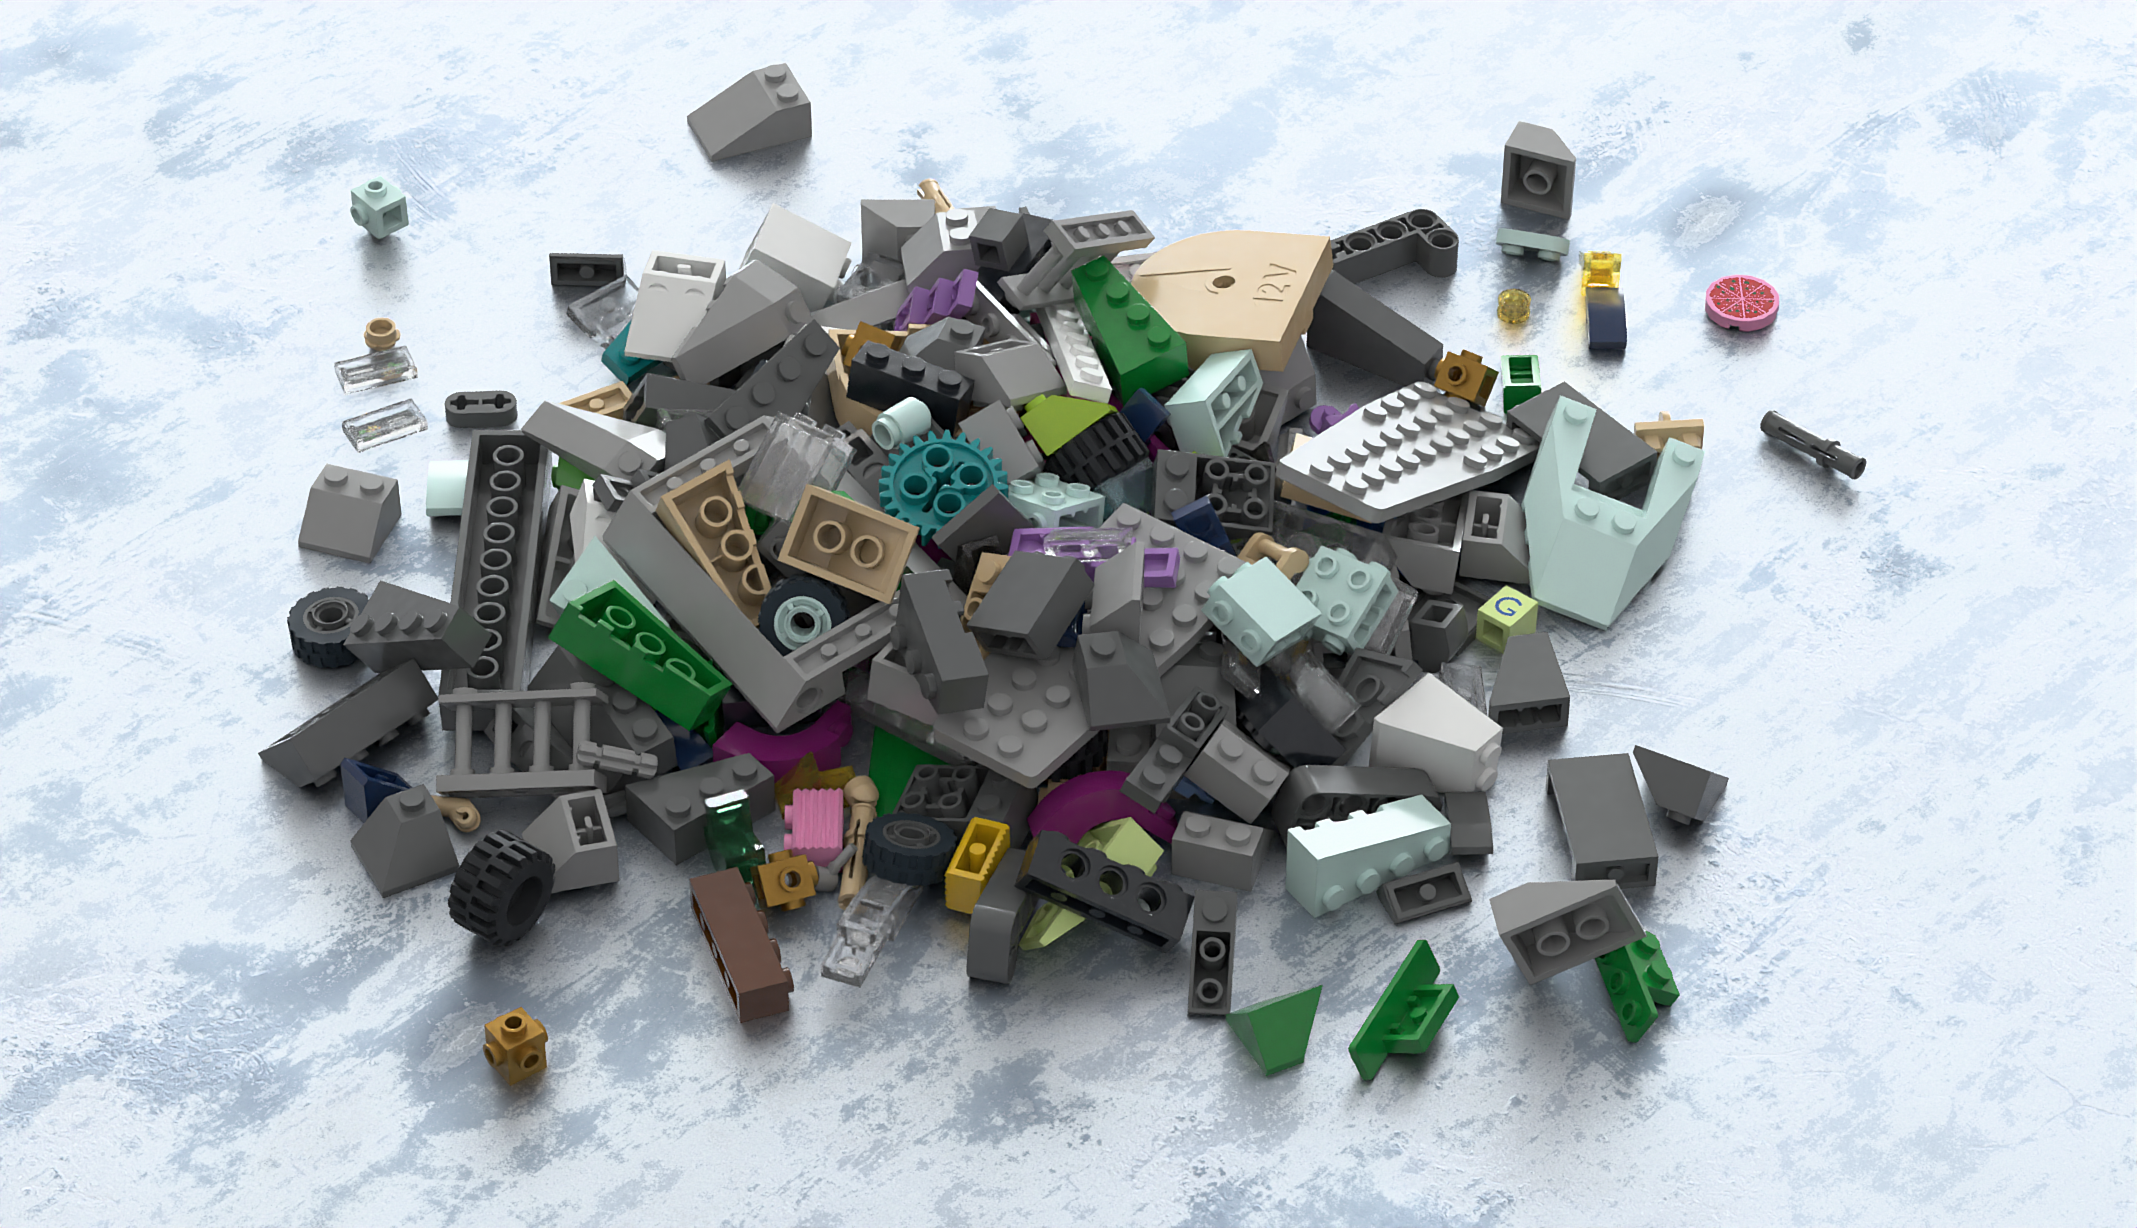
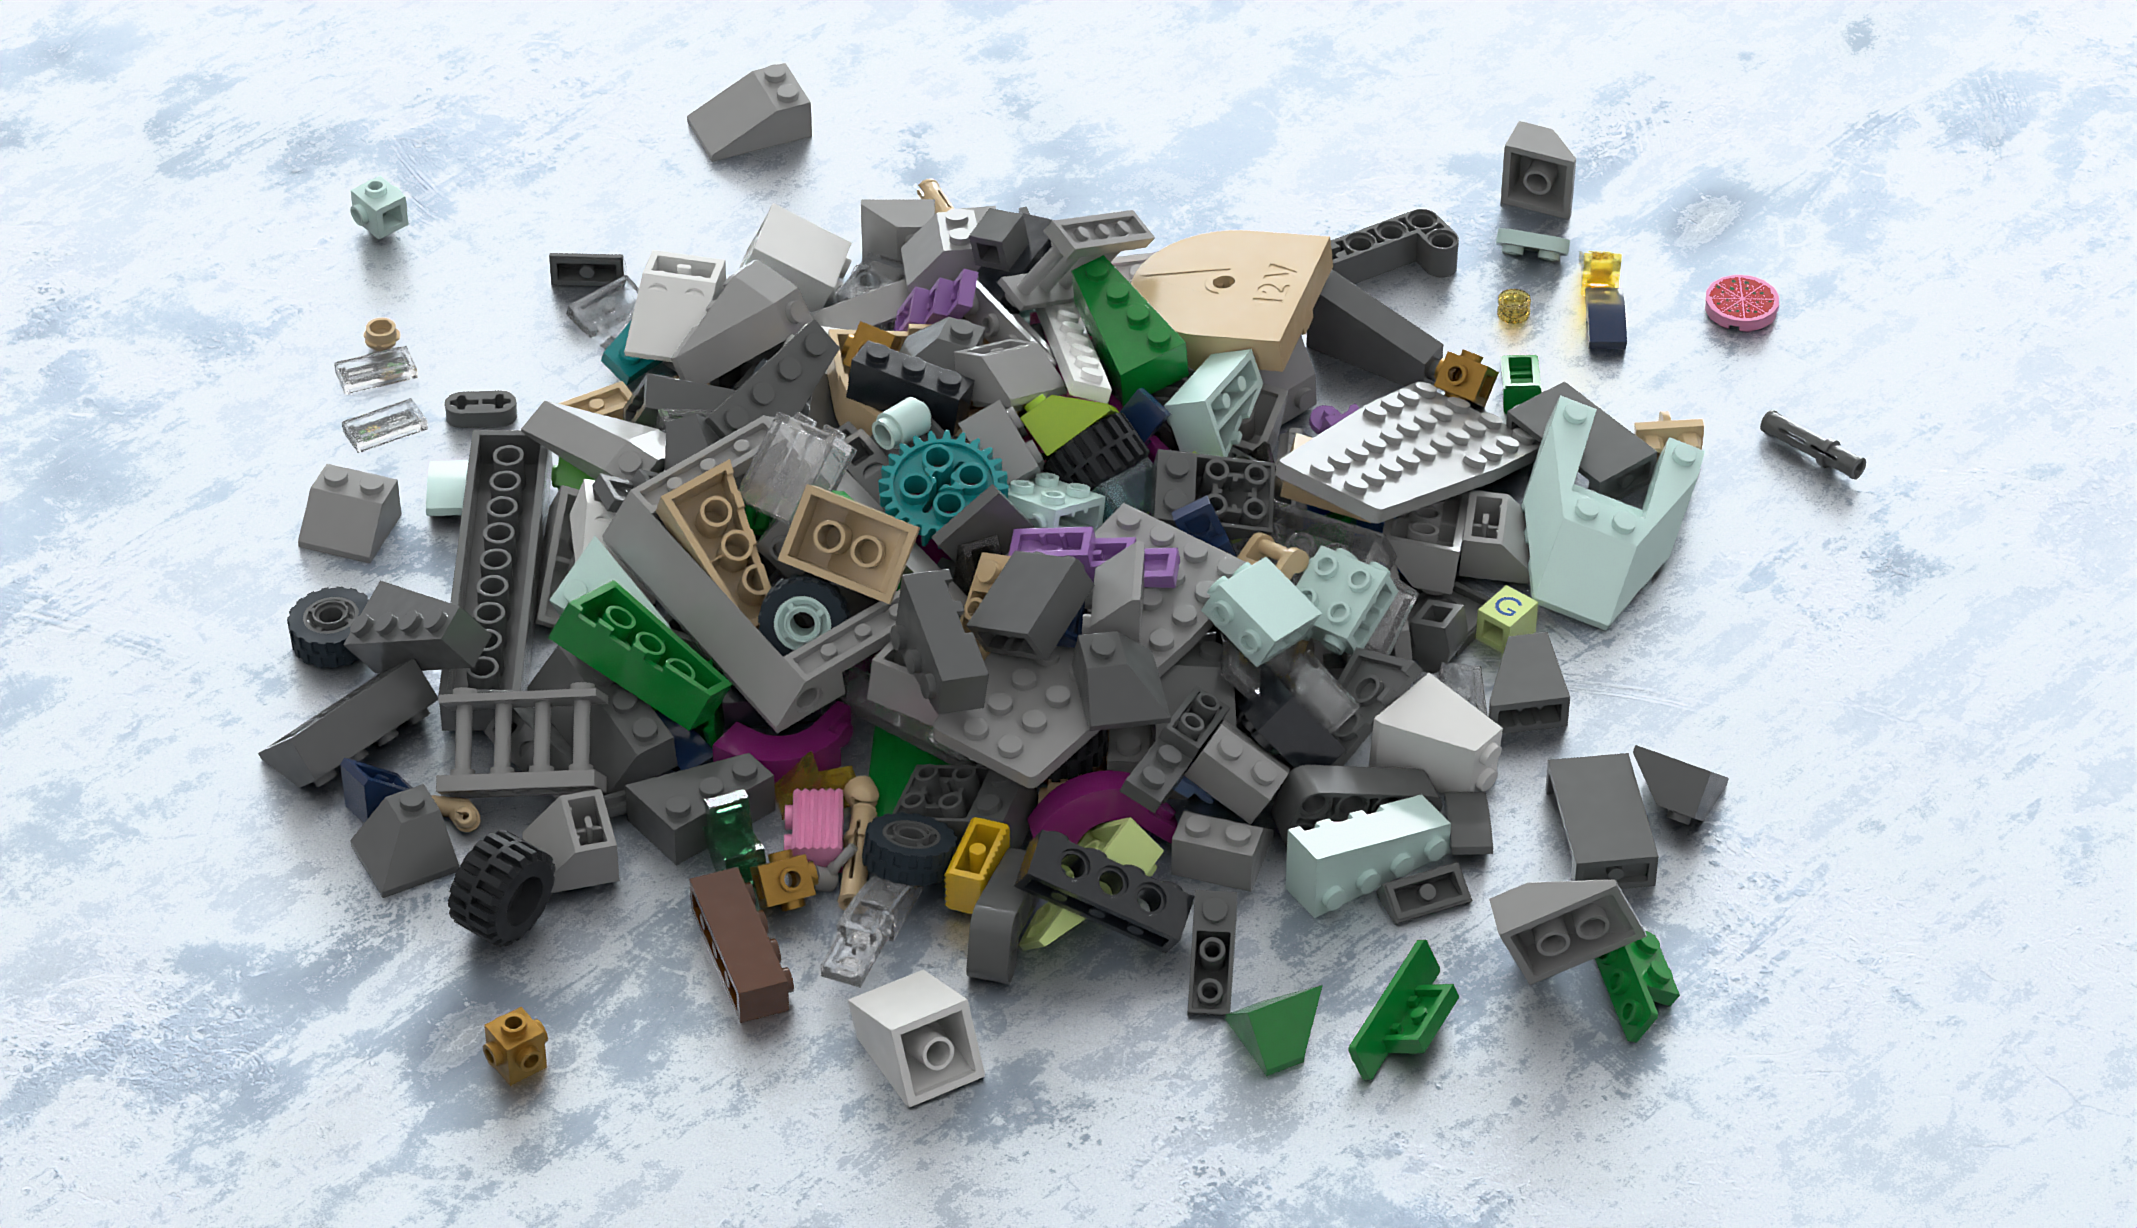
(616, 759): light grey axle -> none
(918, 1036): none -> white slope
(1088, 544): clear slope -> none

